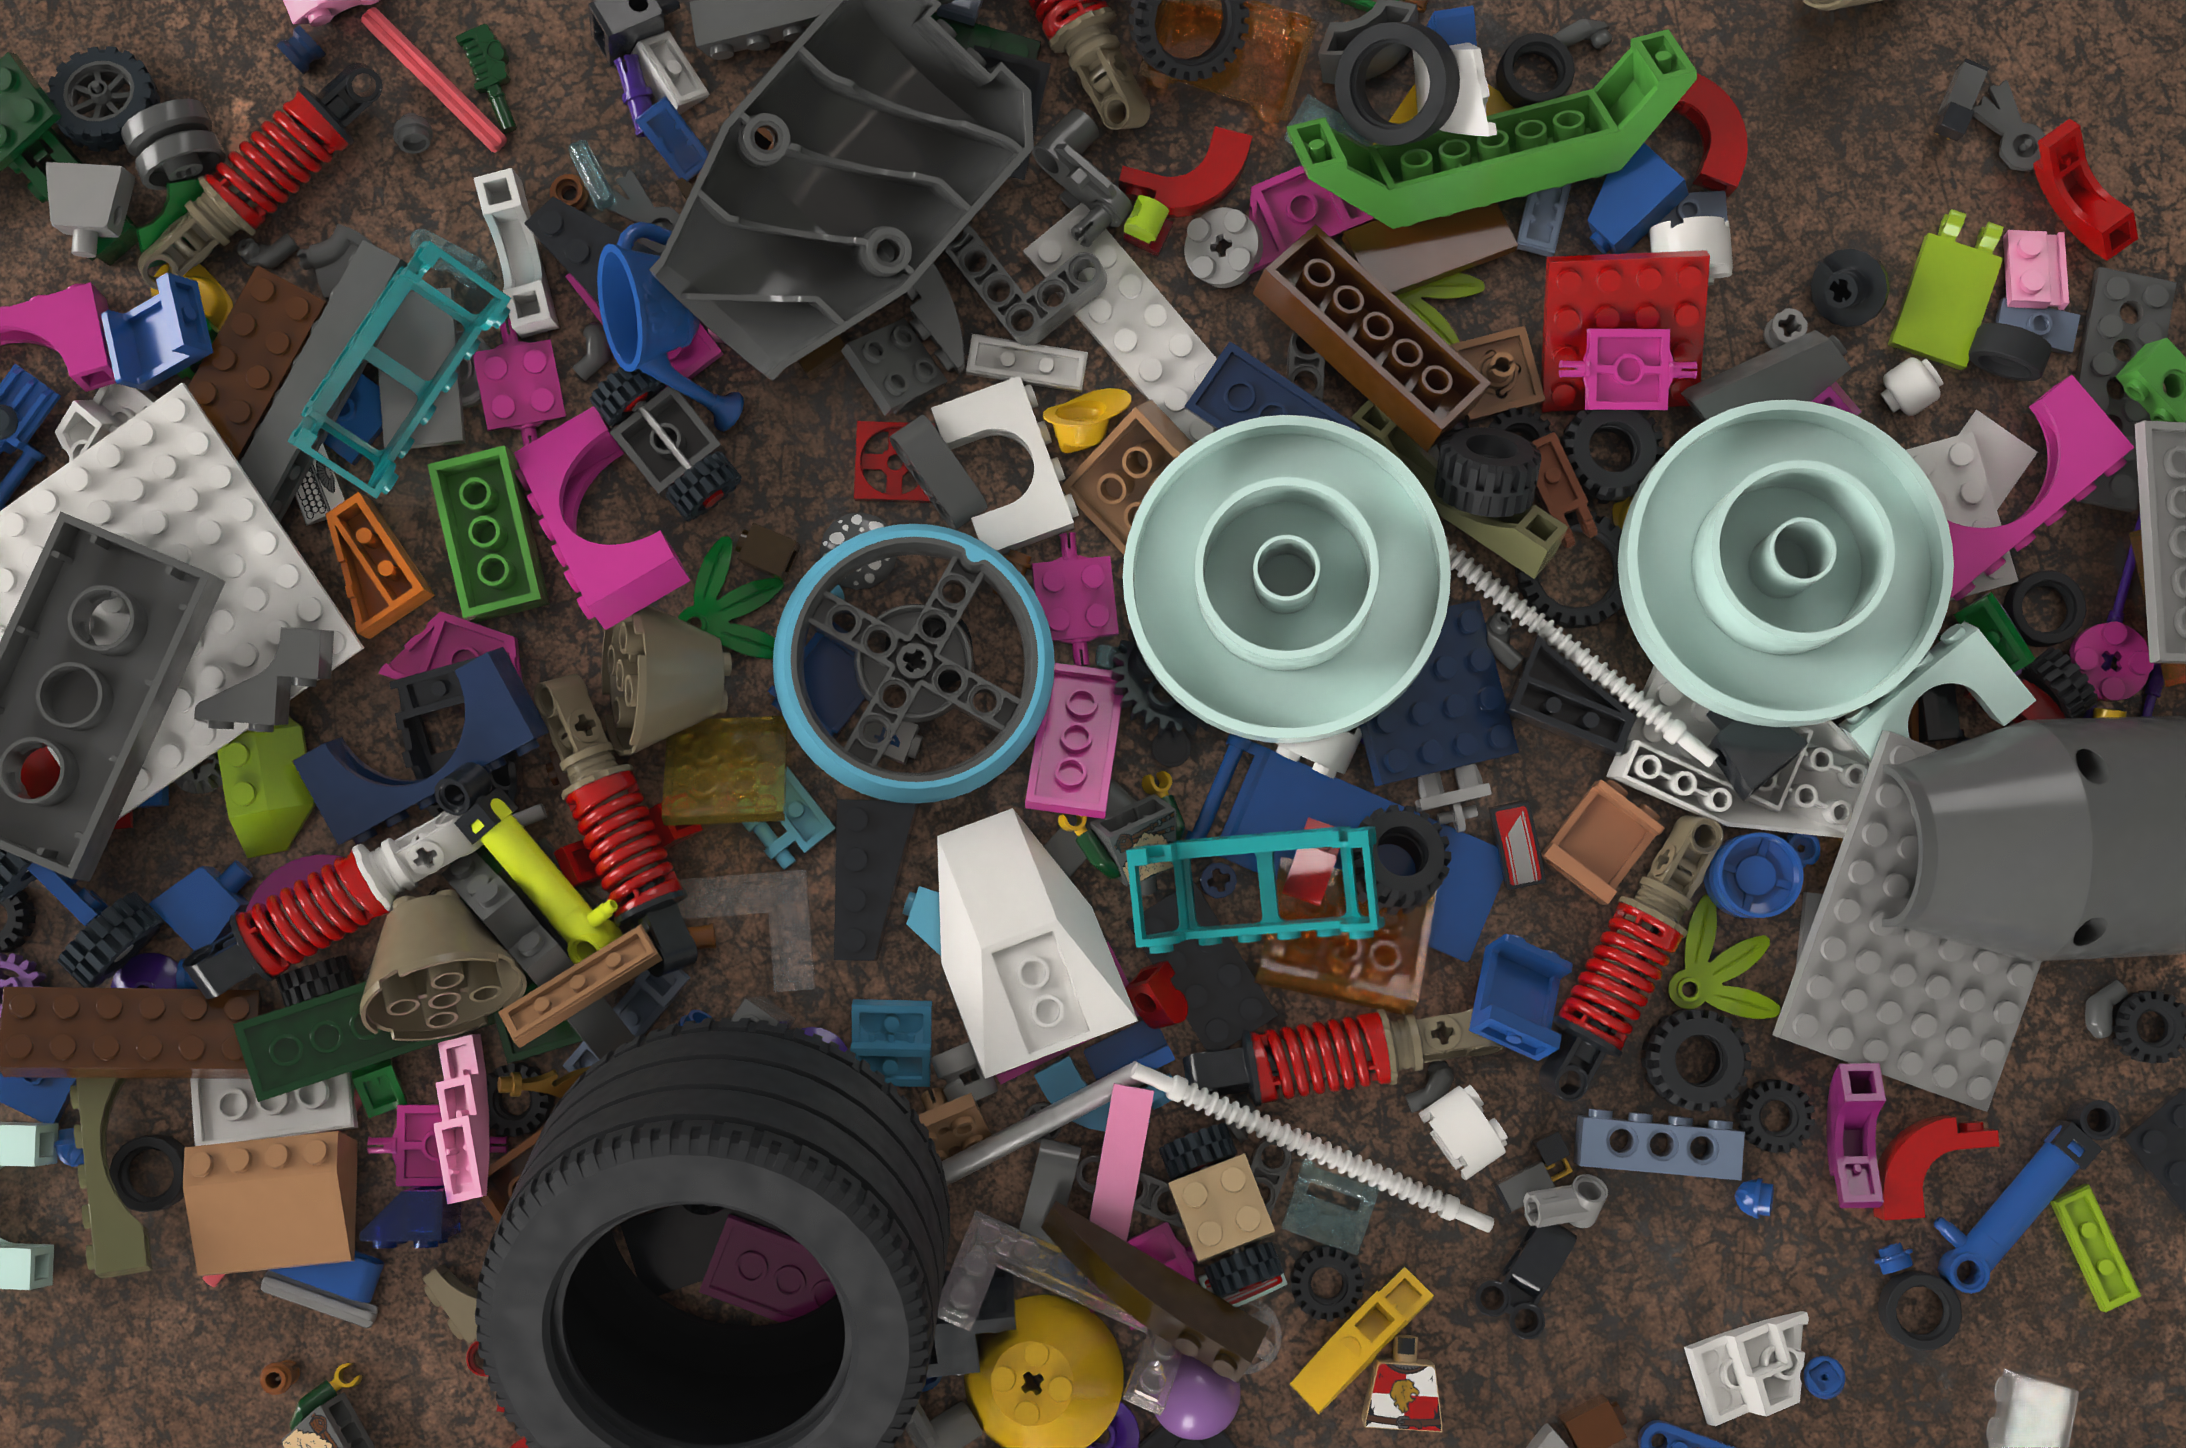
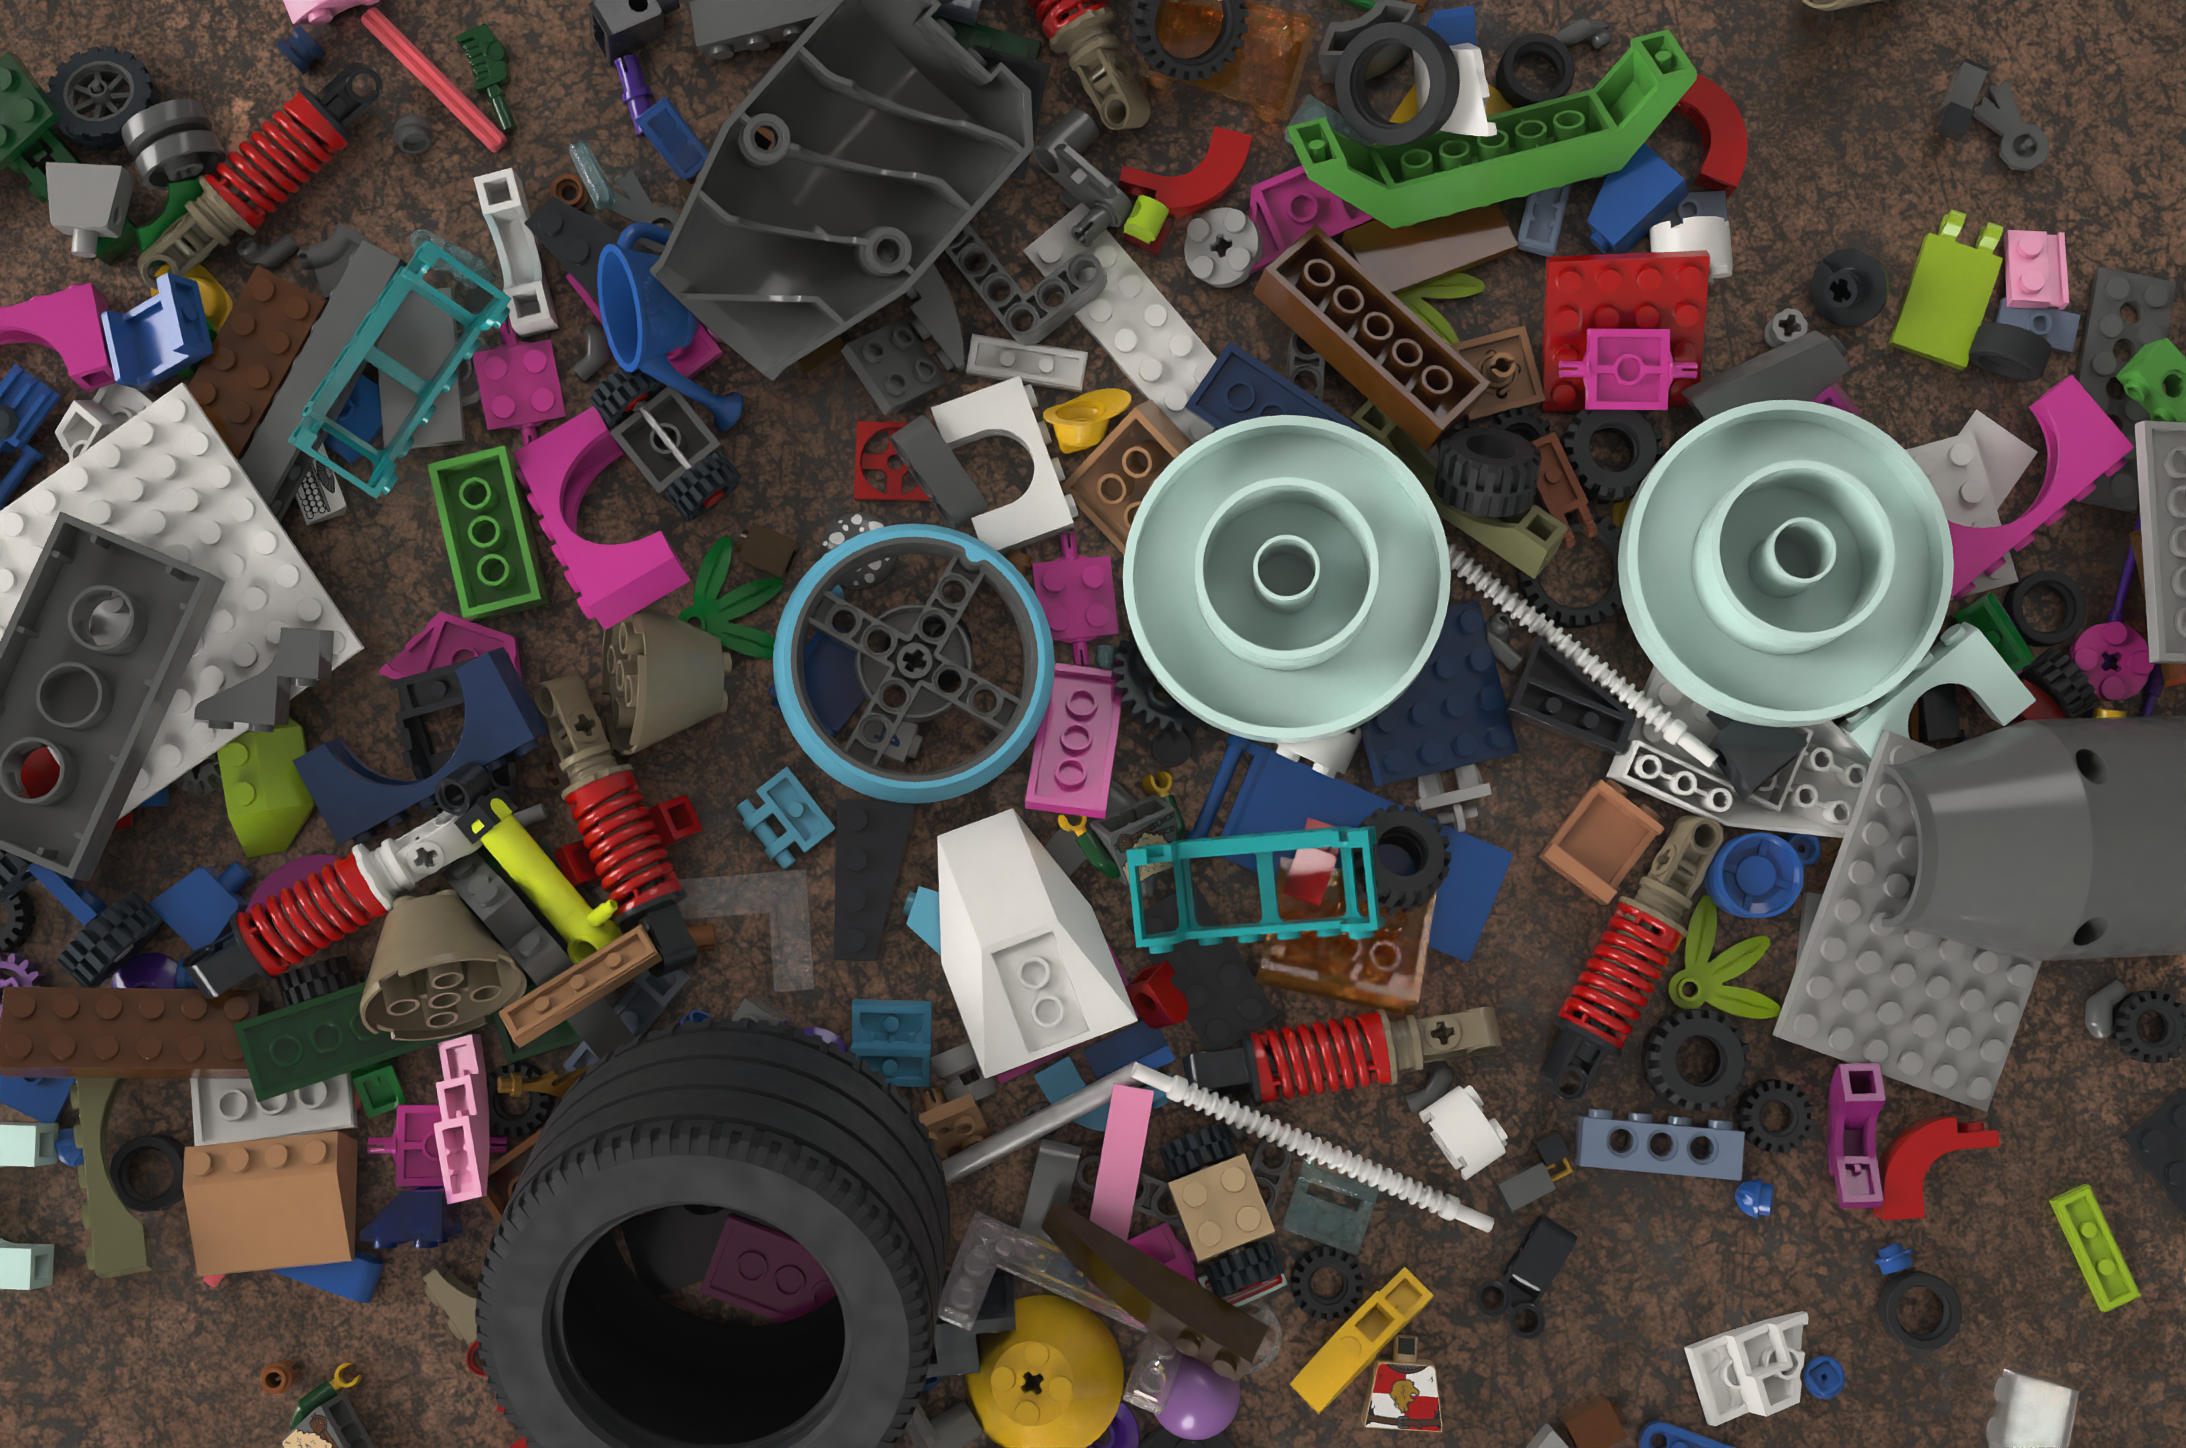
(319, 1300): light grey axle -> none
(375, 566): orange wedge -> none
(669, 72): white slope -> none
(726, 772): clear yellow plate -> none
(1228, 886): dark blue bush -> none
(1517, 845): slope -> none
(1519, 996): blue panel -> none
(1570, 1204): light grey piece -> none
(1911, 386): white head -> none
(2065, 1150): blue piece -> none
(2078, 197): red arch -> none

